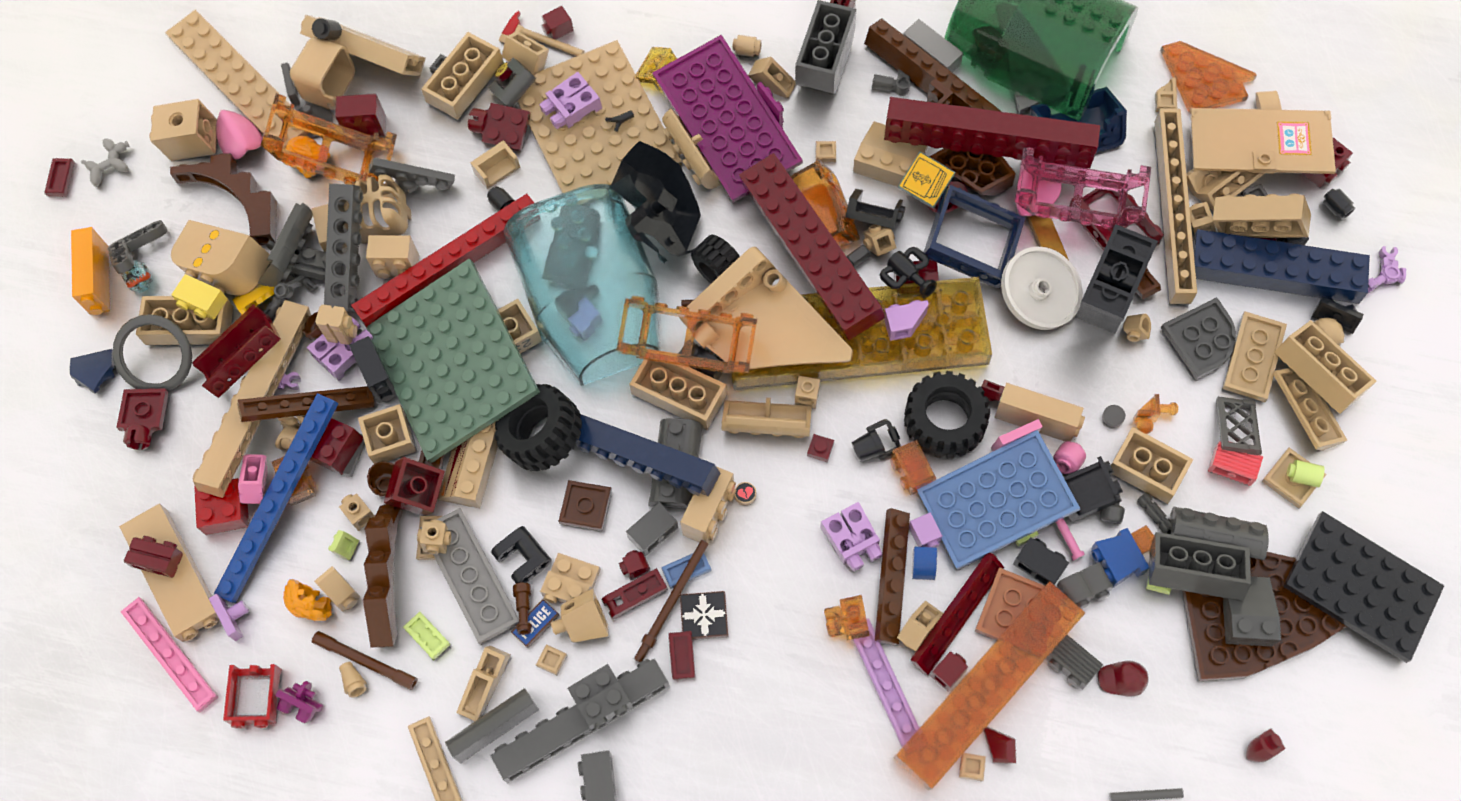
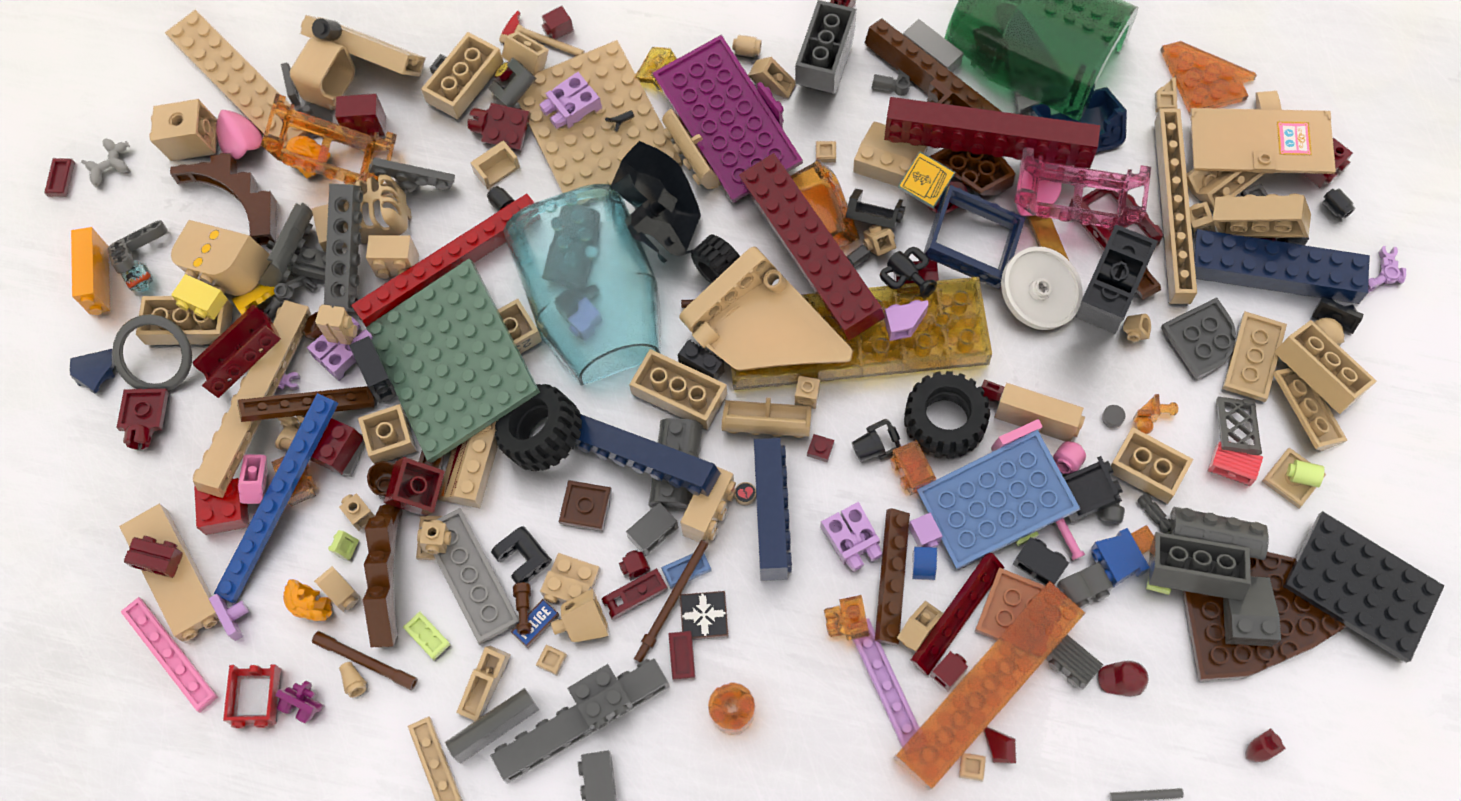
(686, 358): clear orange windscreen -> none
(726, 696): none -> clear orange brick
(771, 515): none -> dark blue brick

